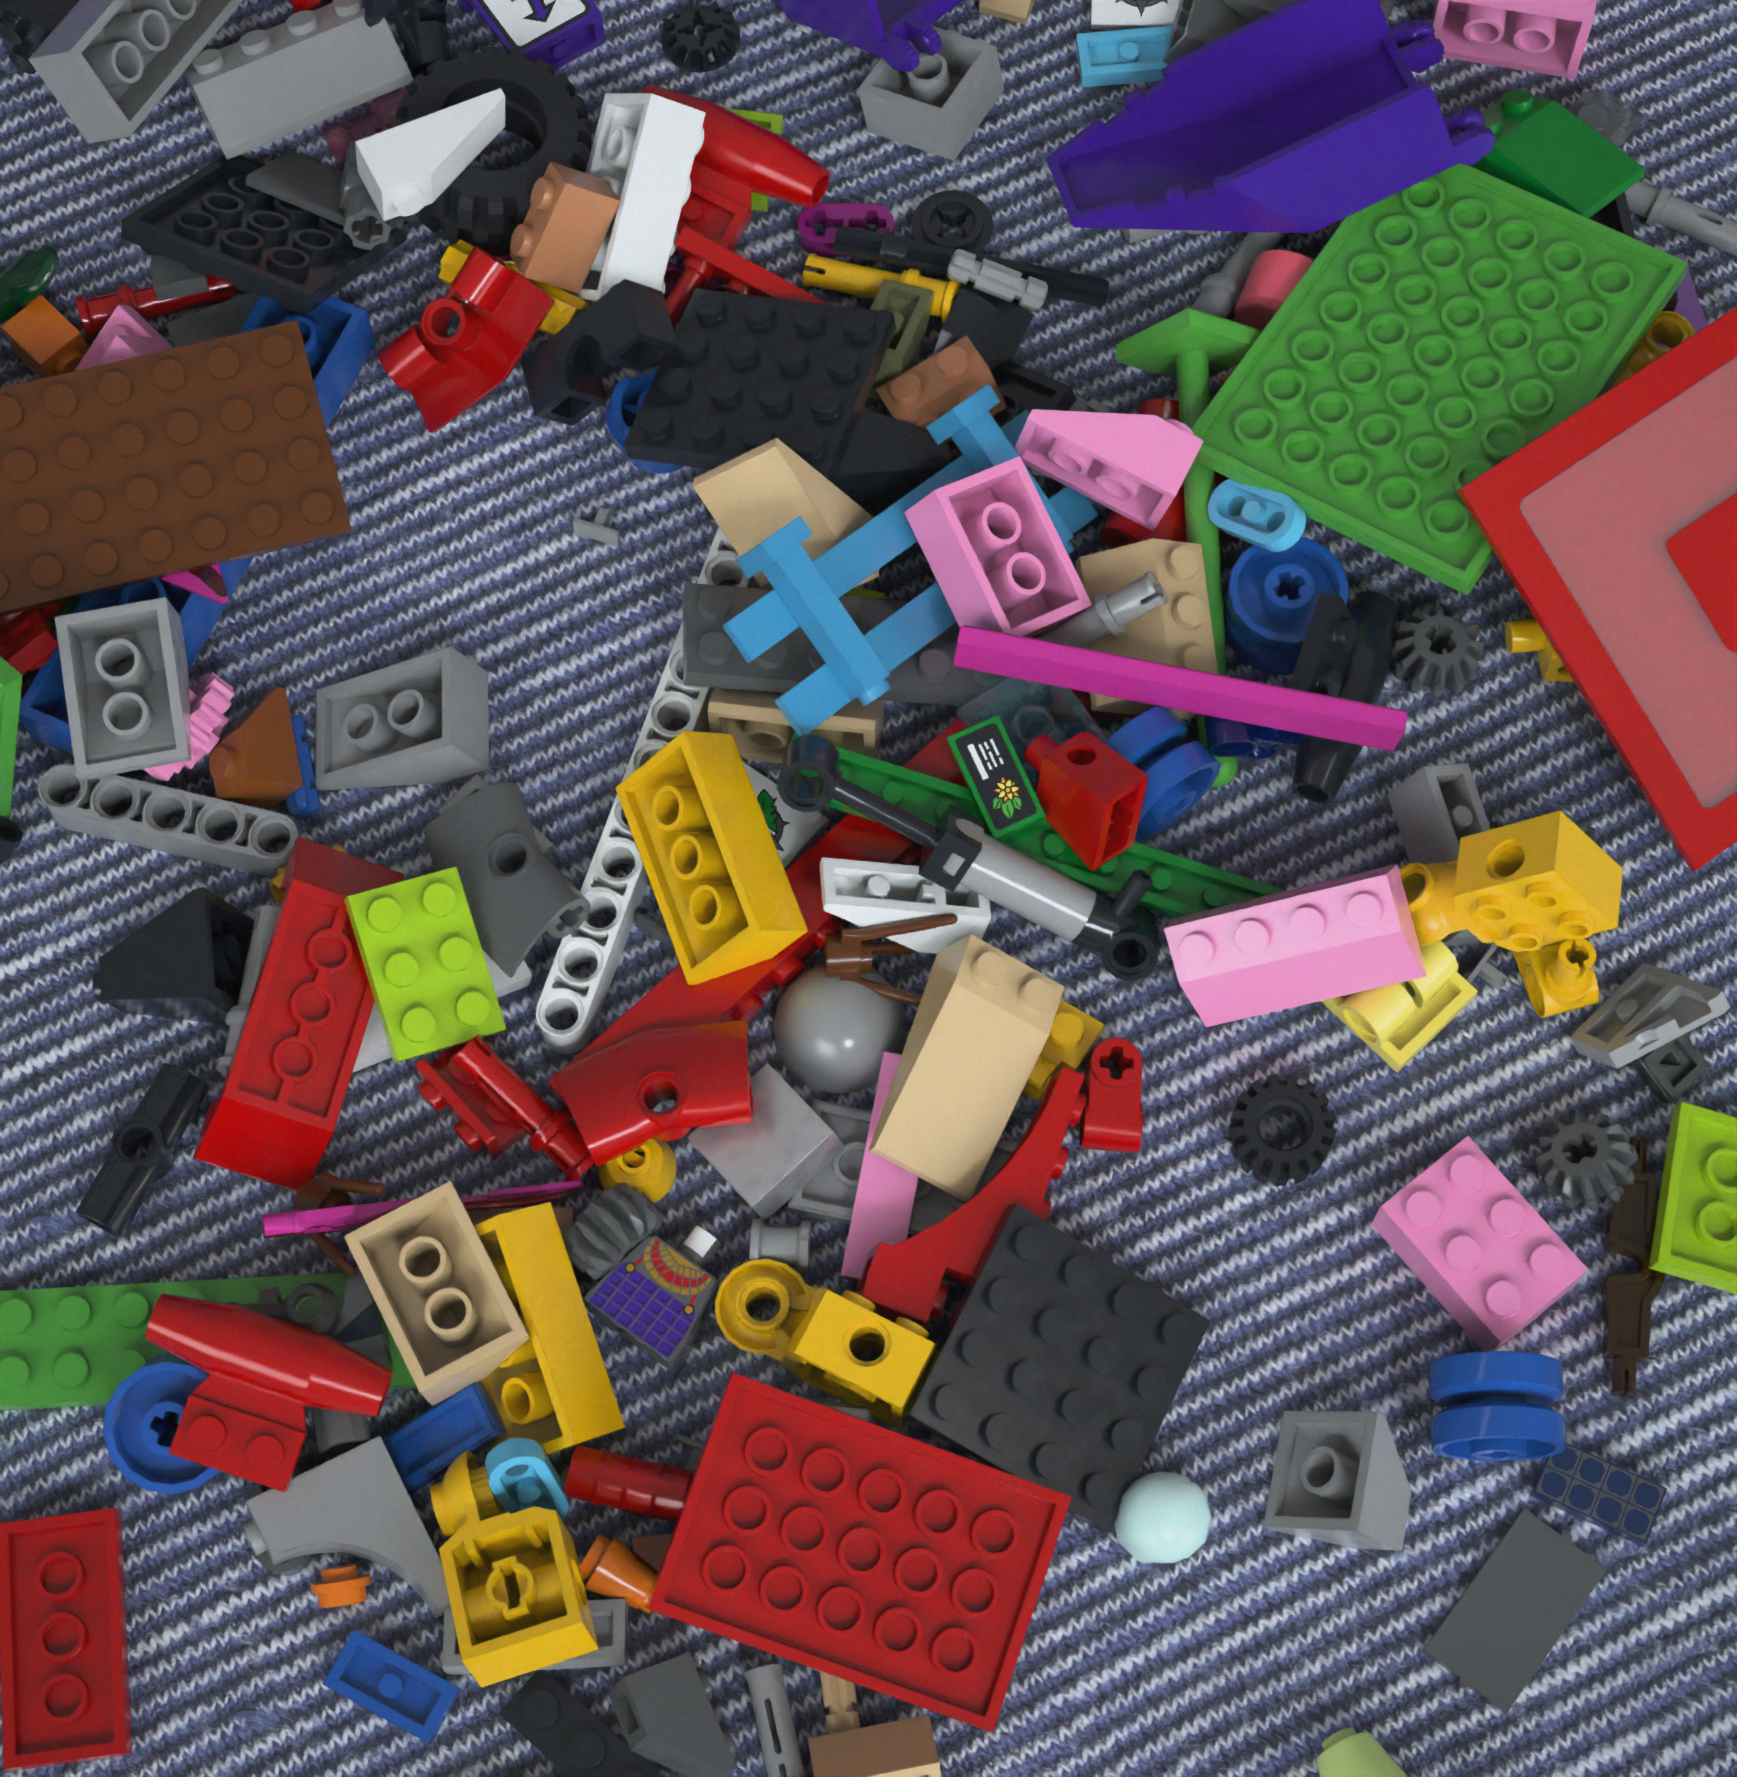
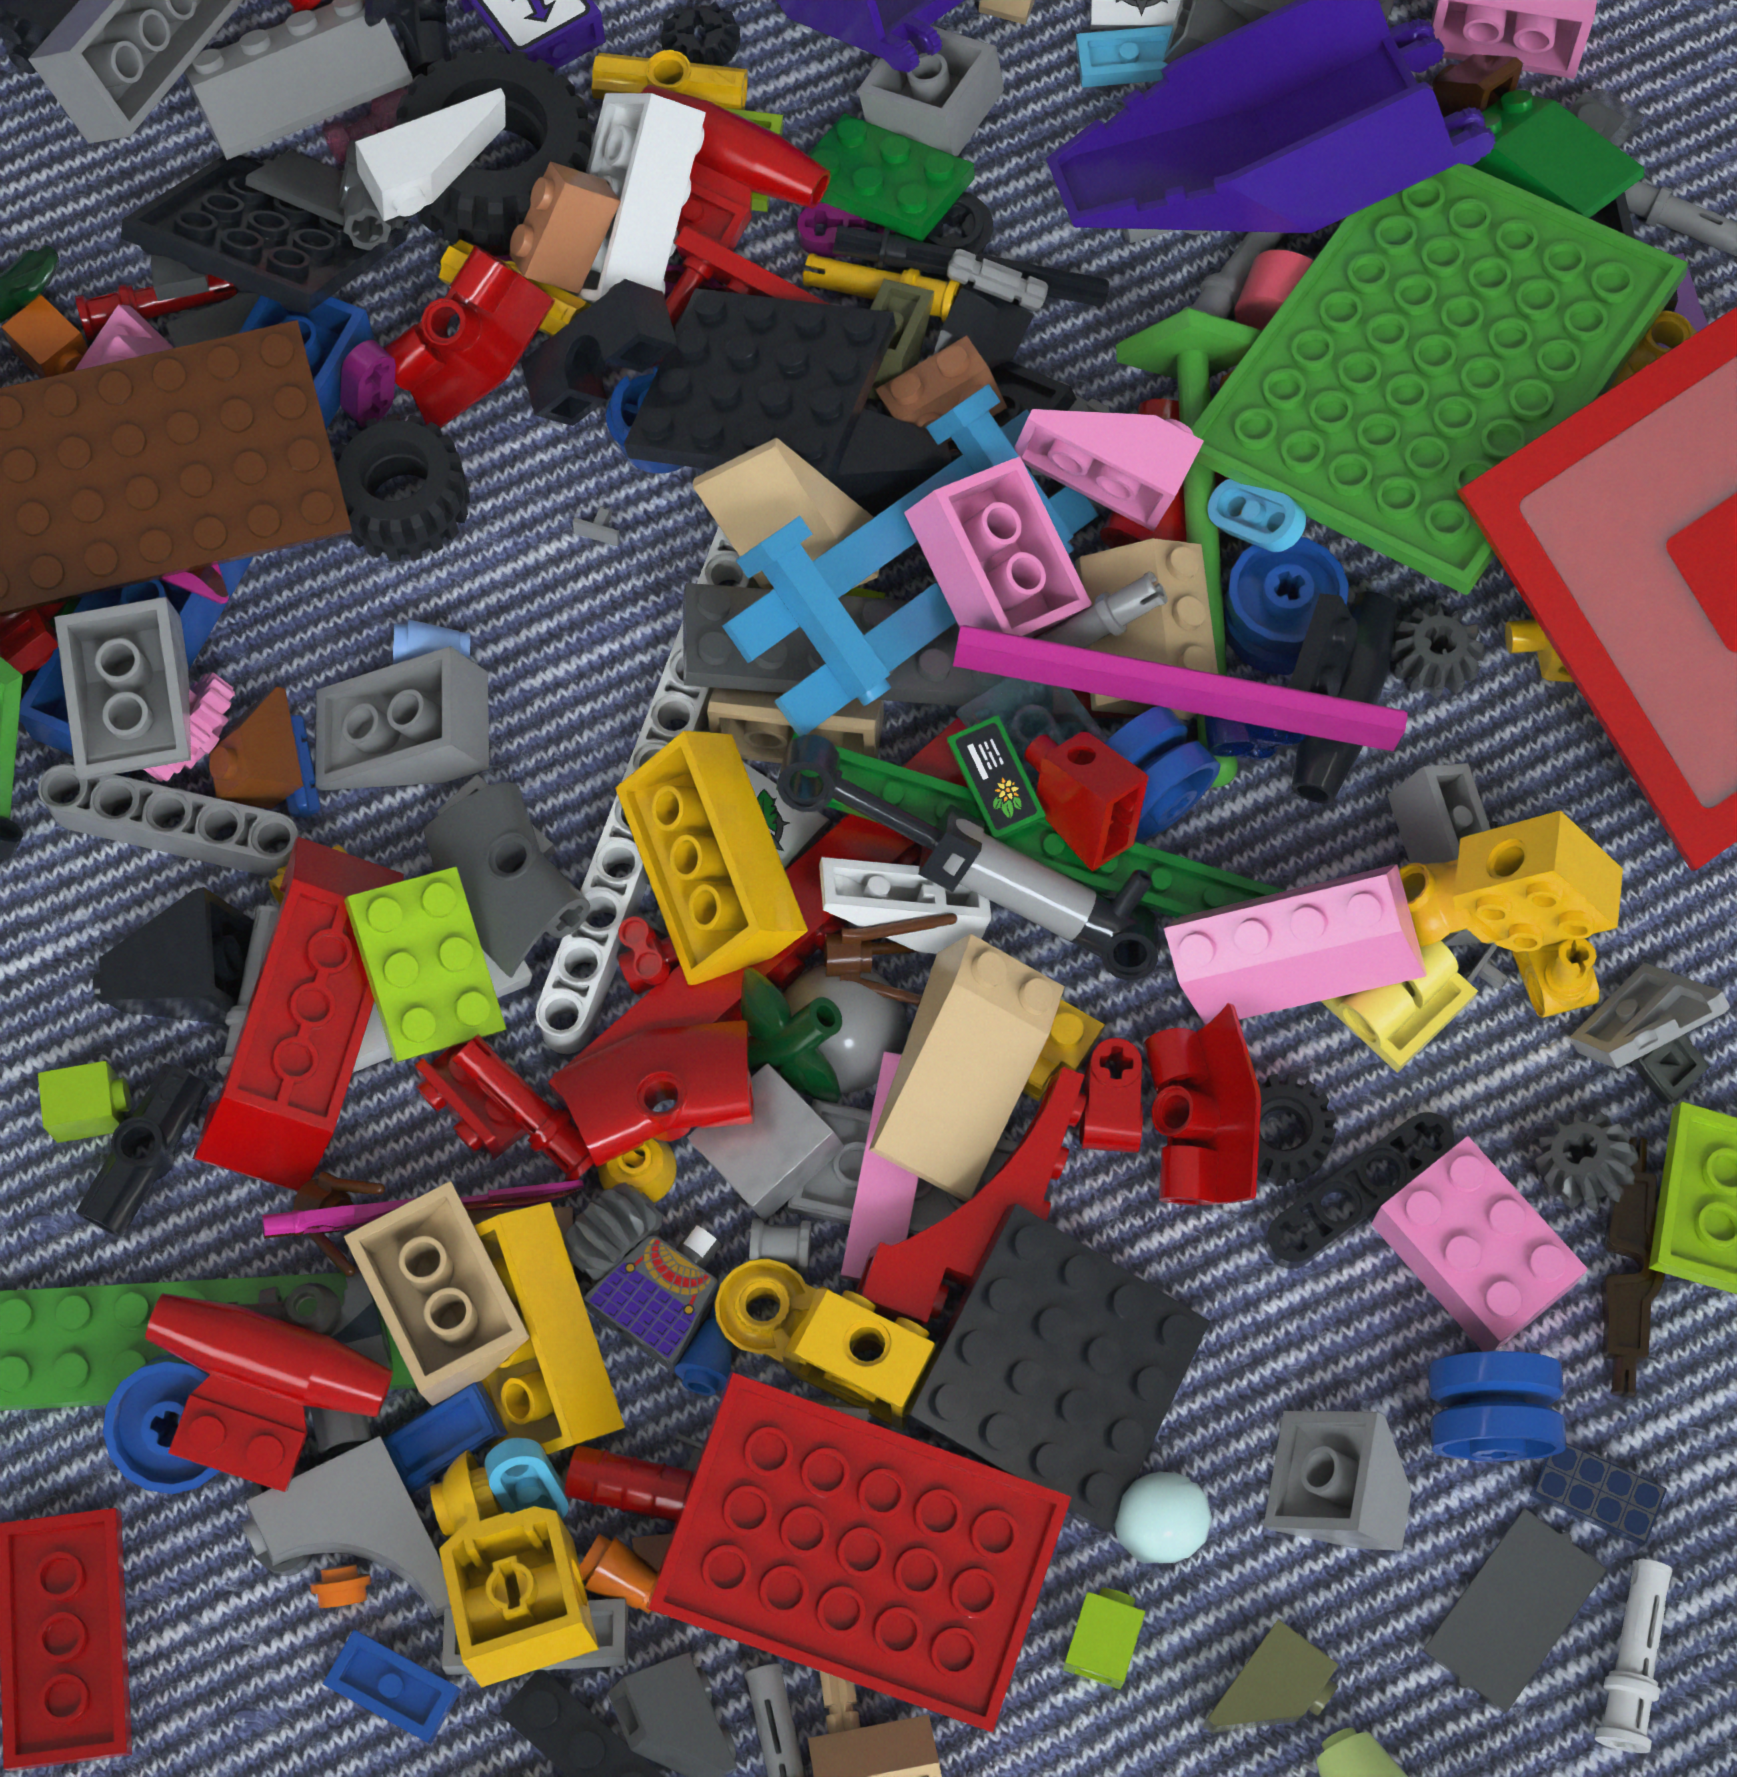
(82, 1101): none -> lime brick
(367, 382): none -> magenta beam
(393, 451): none -> black tyre
(422, 638): none -> light blue cone
(632, 74): none -> yellow piece
(649, 957): none -> red plate
(706, 1360): none -> blue cone
(788, 1039): none -> dark green plant
(889, 176): none -> green plate
(1105, 1637): none -> lime brick
(1207, 1111): none -> red panel
(1276, 1684): none -> olive slope
(1355, 1185): none -> black beam
(1476, 82): none -> reddish brown slope
(1632, 1682): none -> white pin

